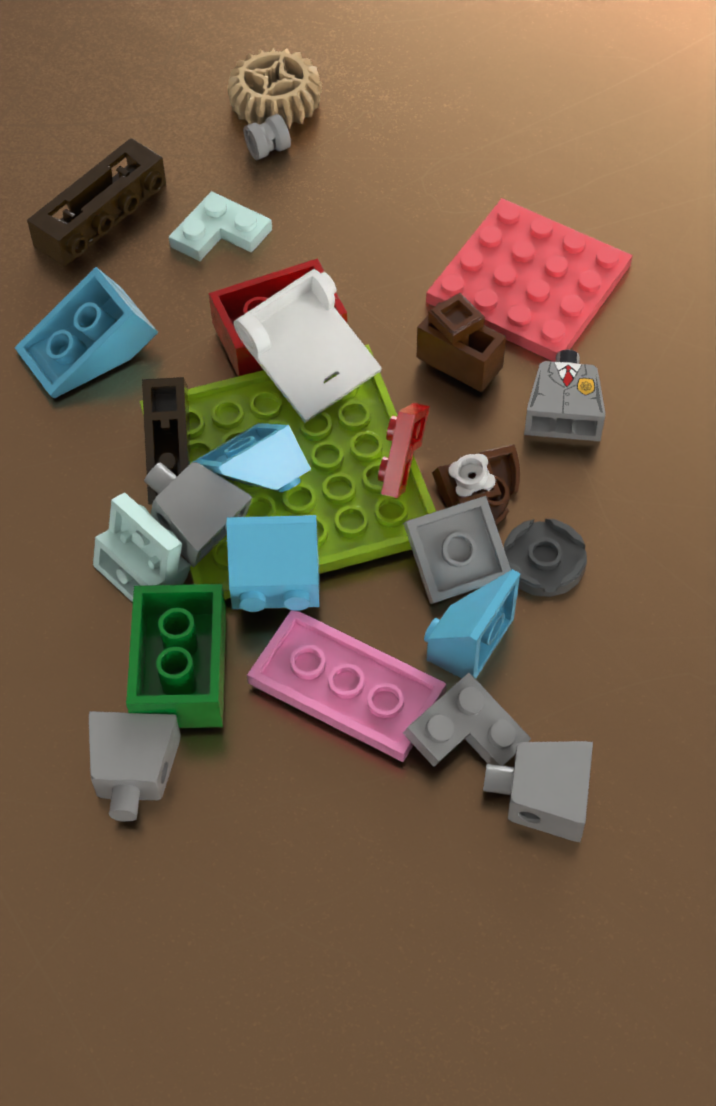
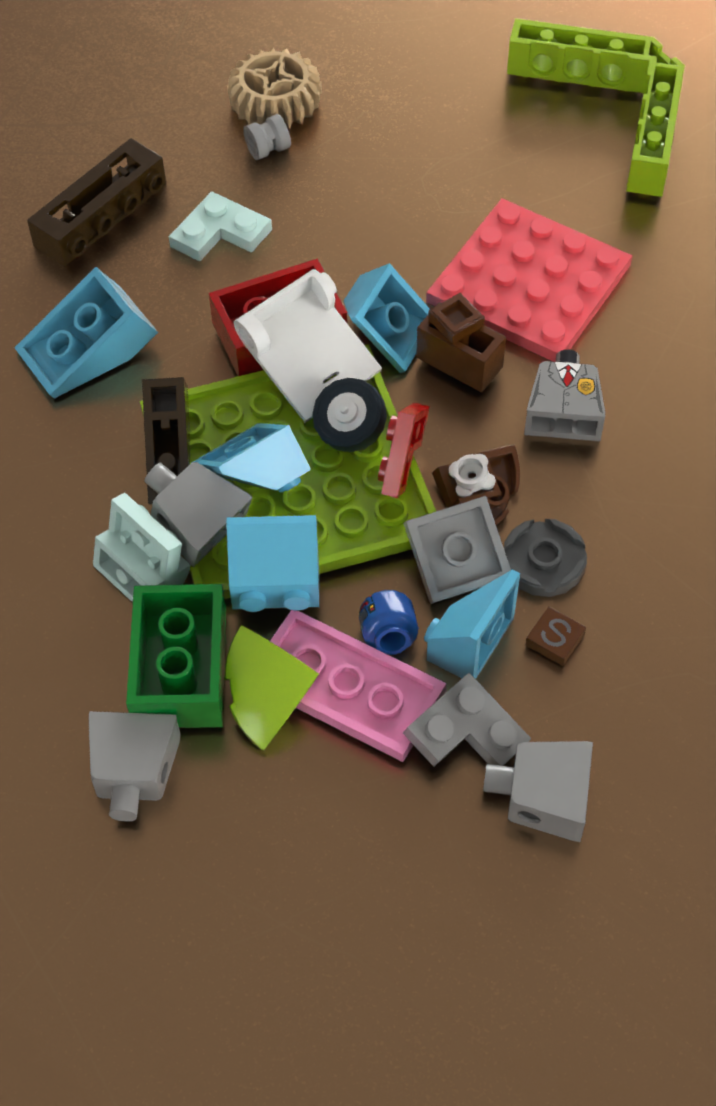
(264, 685): none -> lime brick
(349, 414): none -> black wheel
(387, 313): none -> medium azure slope
(388, 621): none -> blue head
(555, 636): none -> reddish brown tile
(609, 62): none -> lime brick

